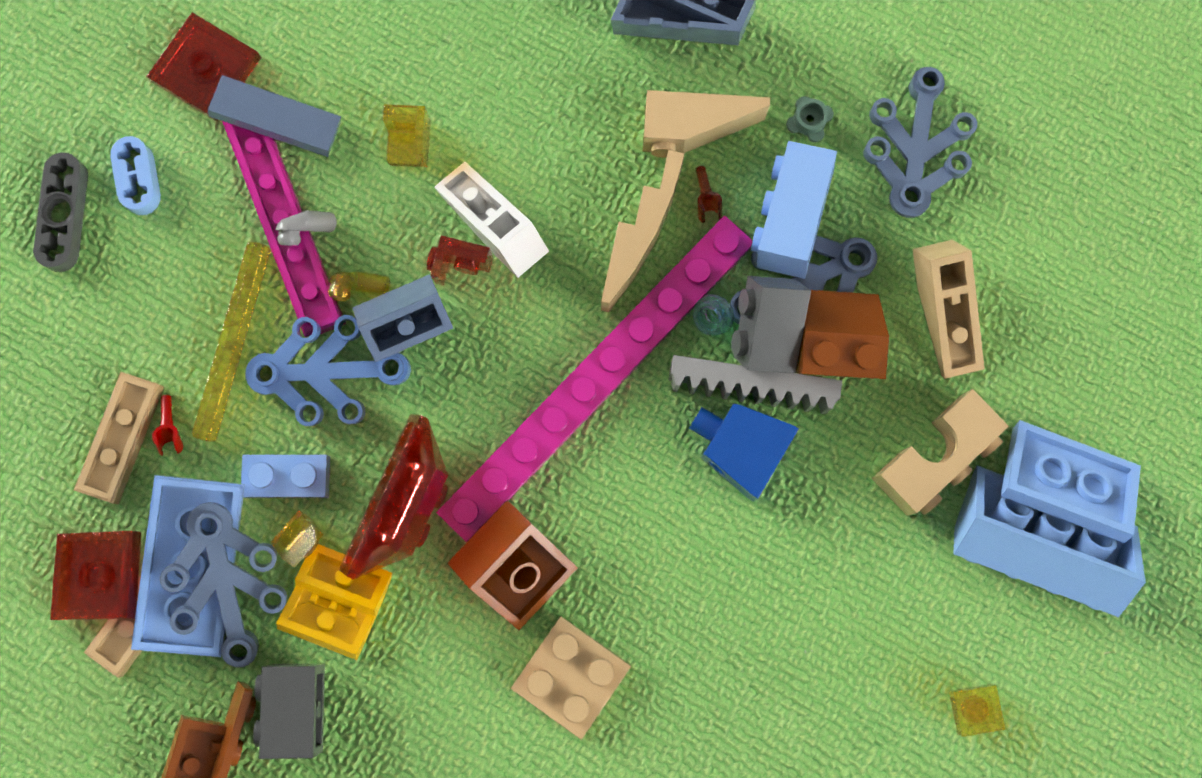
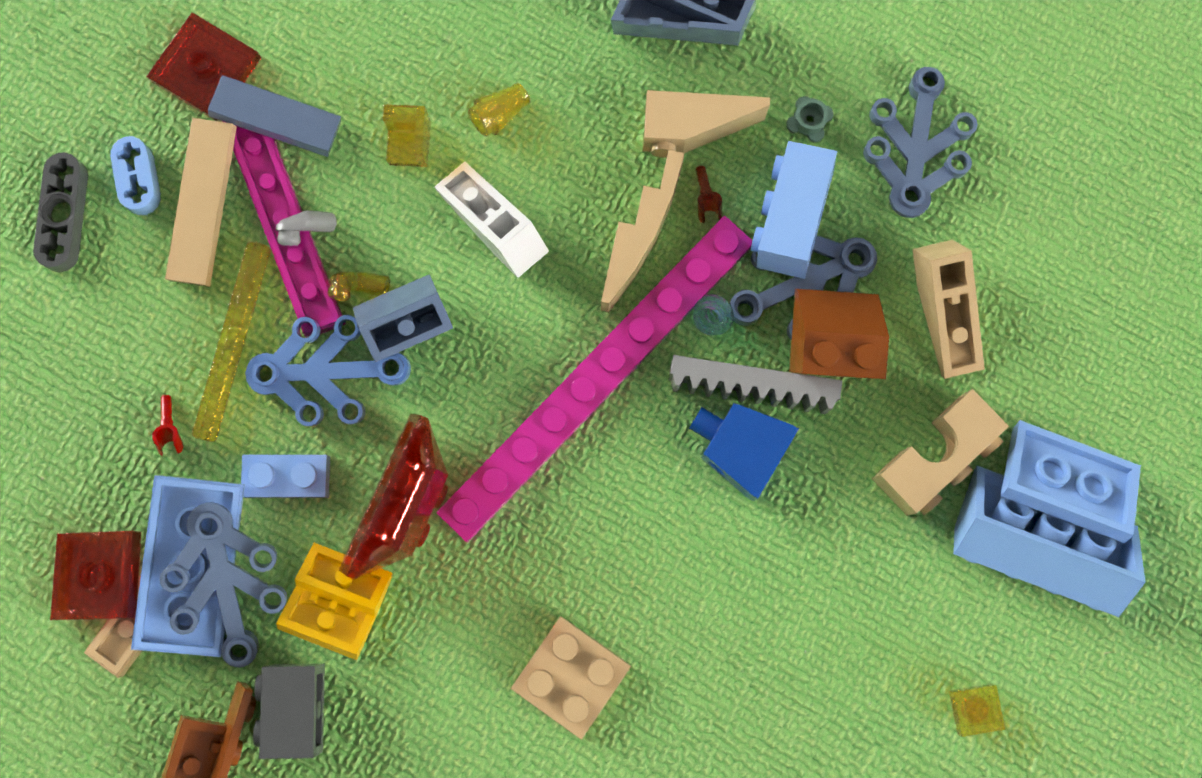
(119, 438): tan tile -> none
(201, 202): none -> tan tile
(297, 539): clear yellow plate -> none
(464, 255): clear red bracket -> none
(497, 109): none -> clear yellow cone
(512, 565): dark orange slope -> none
(770, 324): dark grey brick -> none

